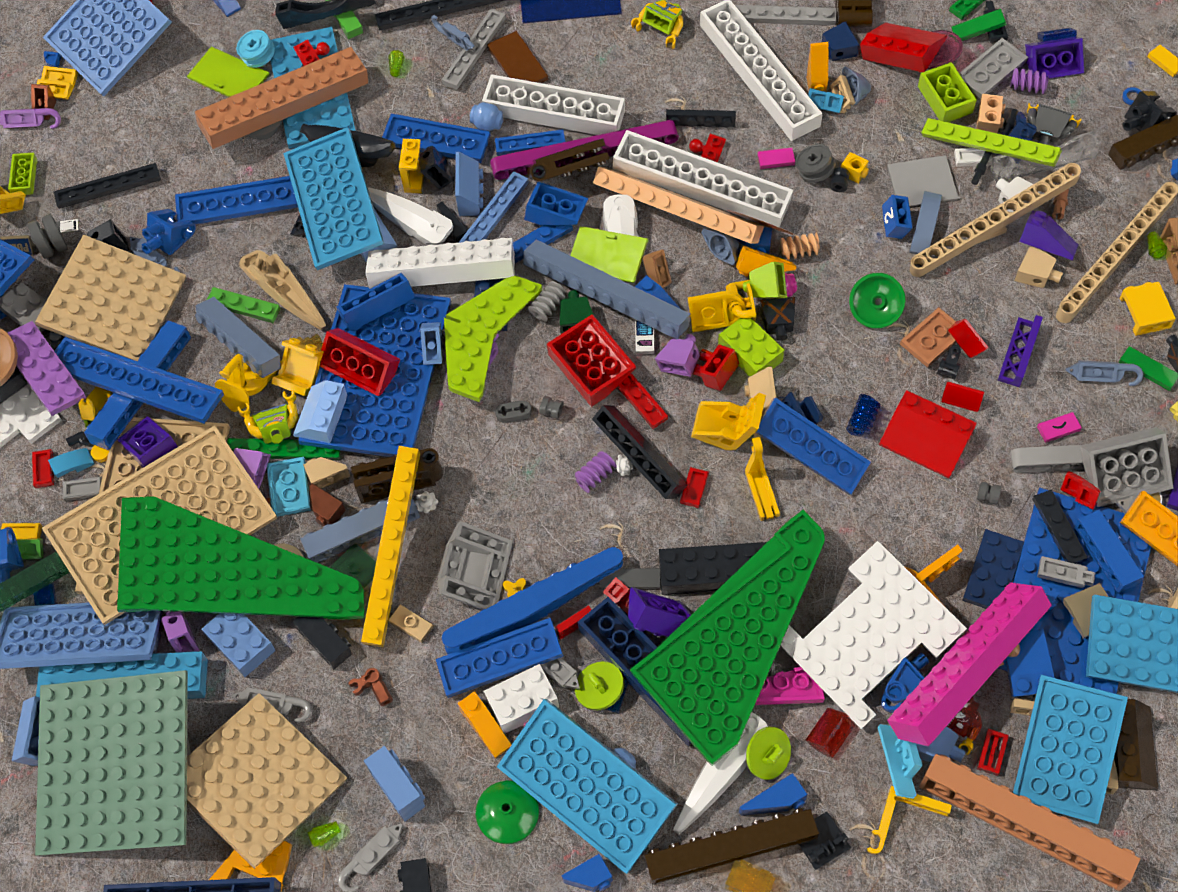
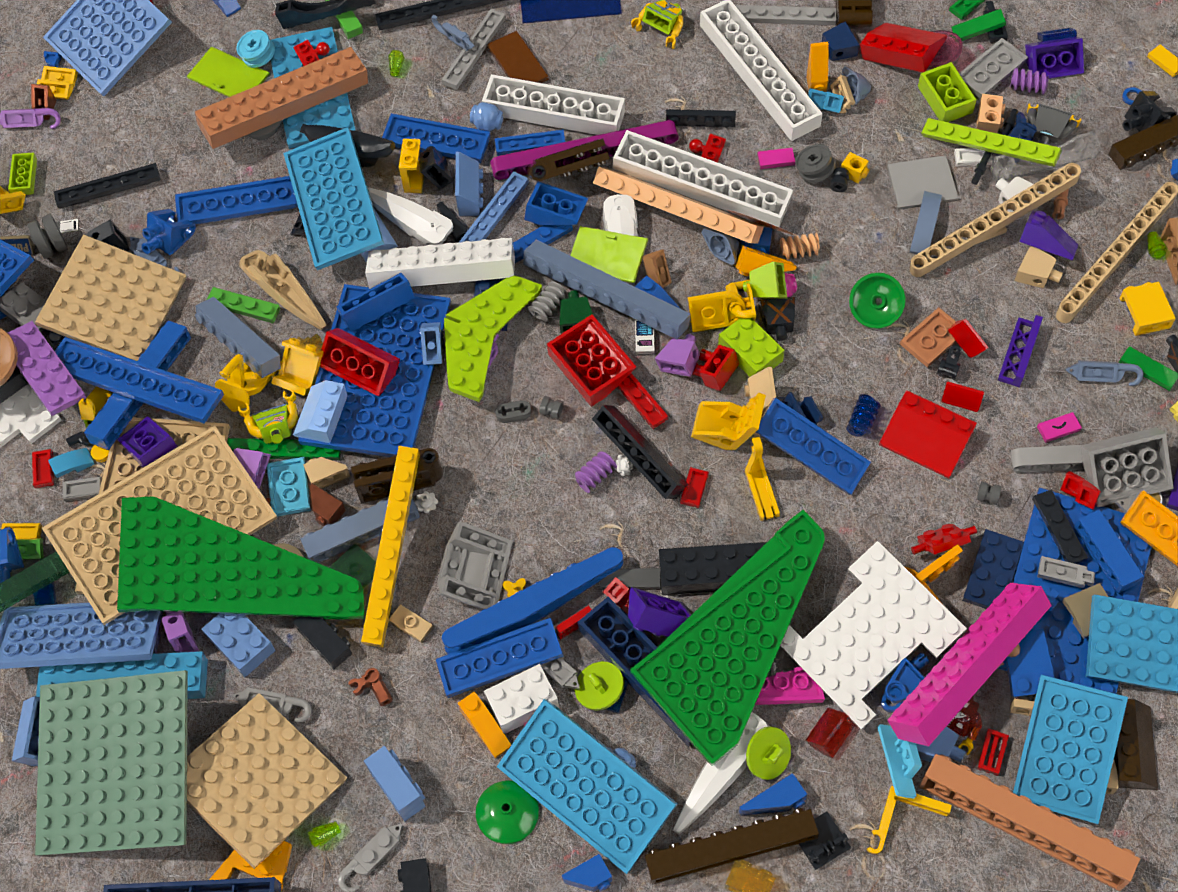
(897, 217): blue brick -> none
(943, 539): none -> red plate

